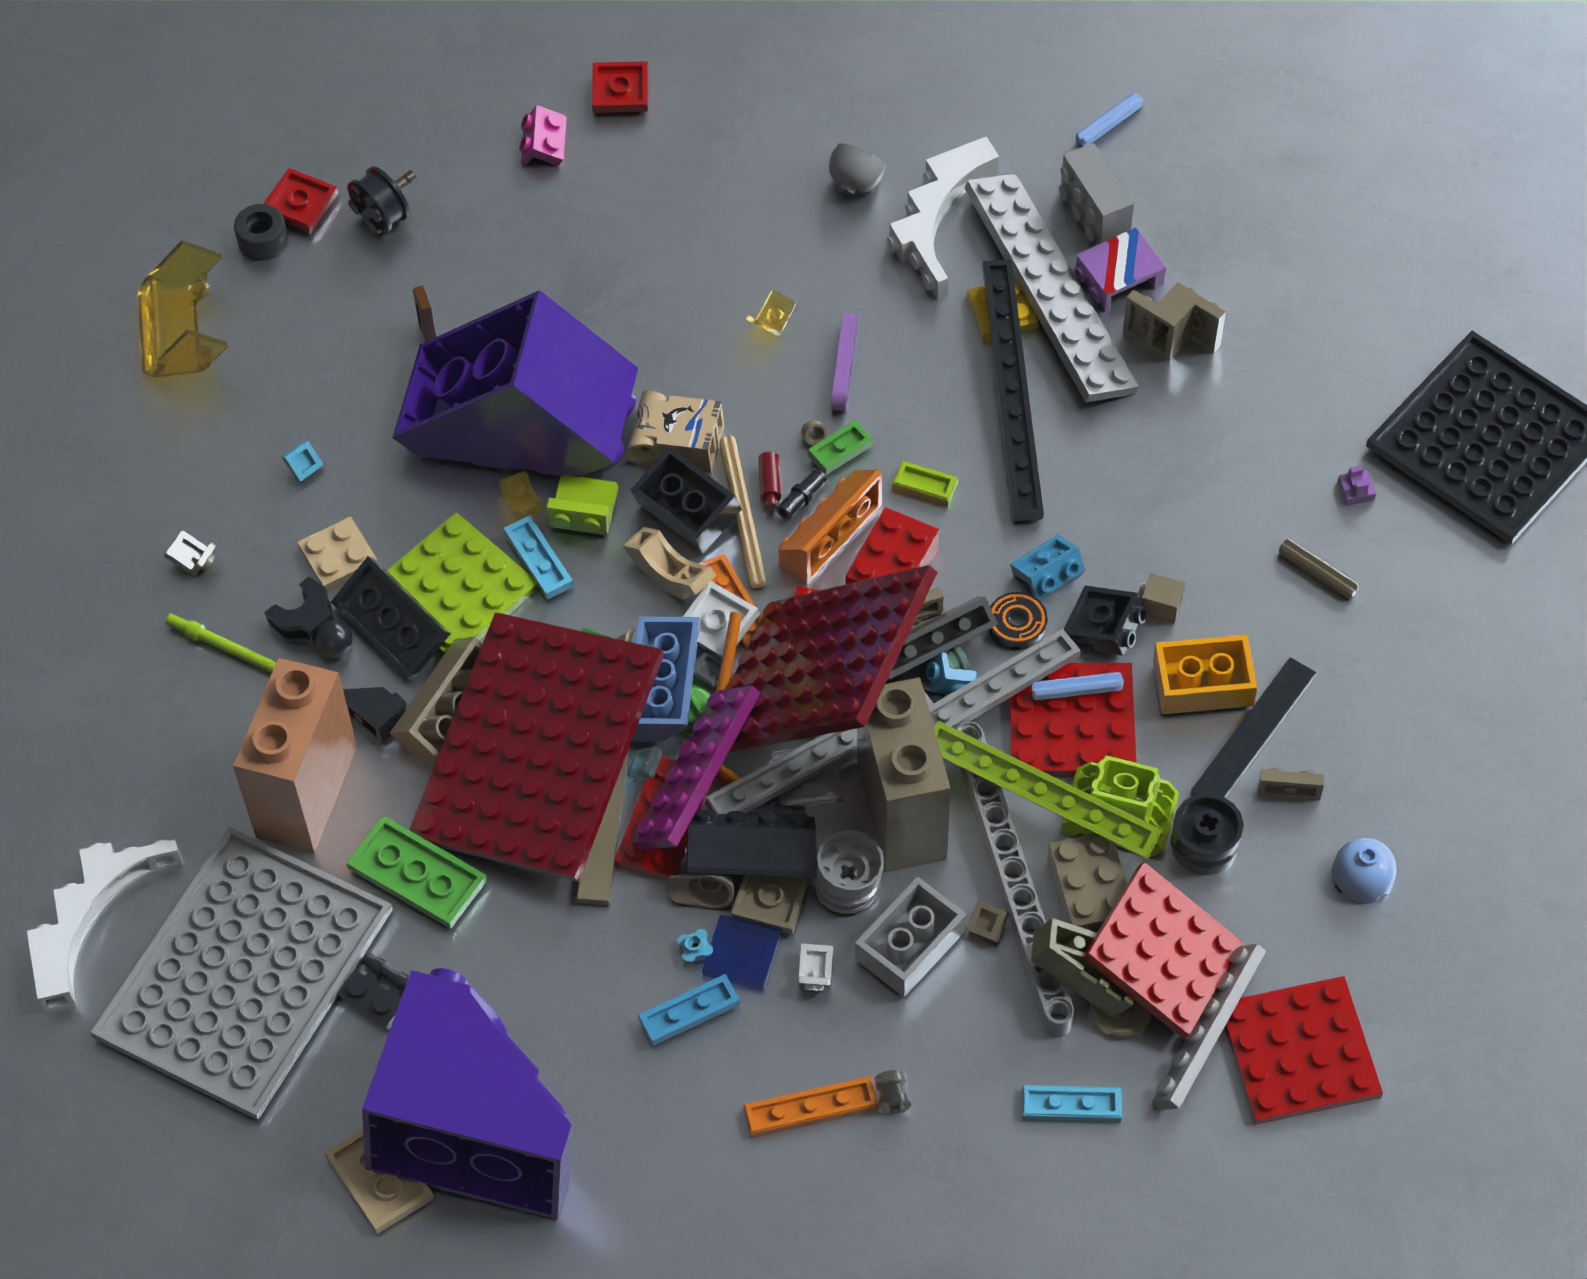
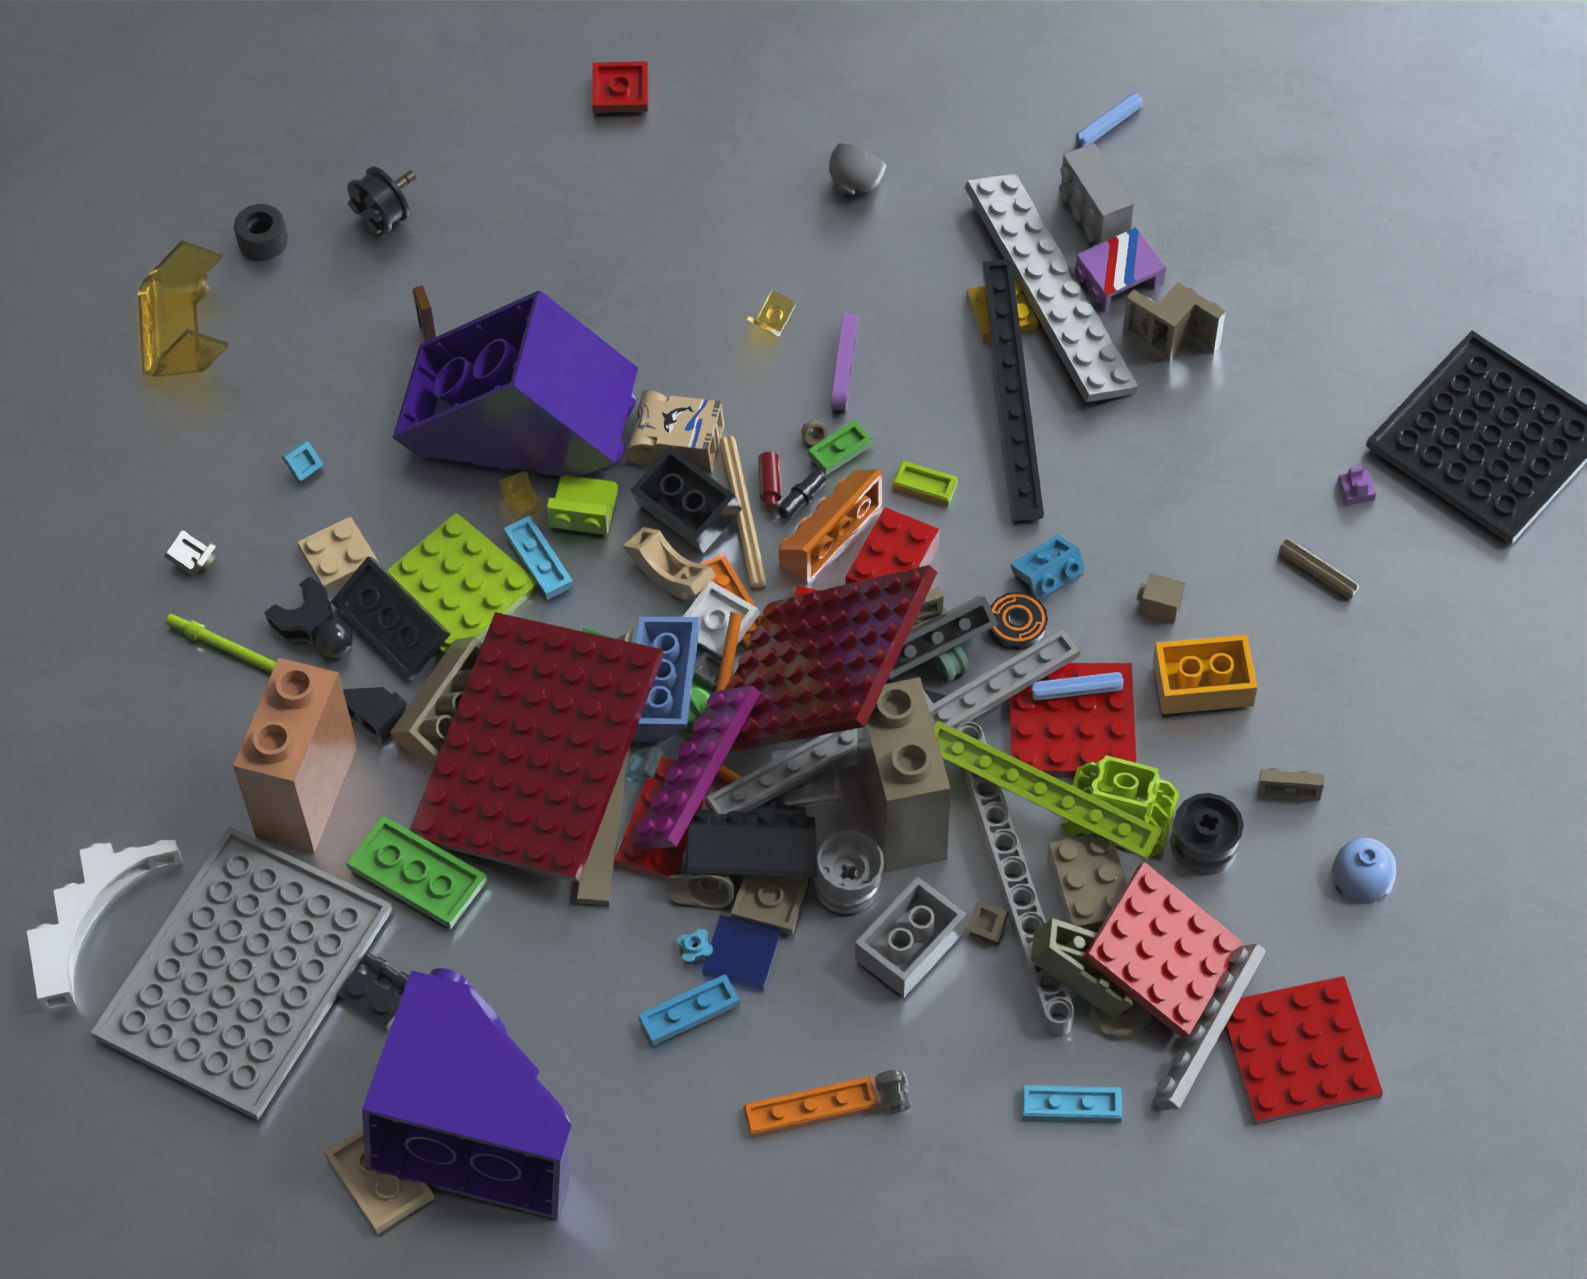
(302, 199): red plate -> none
(543, 136): dark pink bracket -> none
(815, 966): white bracket -> none
(926, 206): white arch -> none
(945, 679): dark azure bracket -> none
(1106, 619): black plate -> none
(1255, 730): black tile -> none

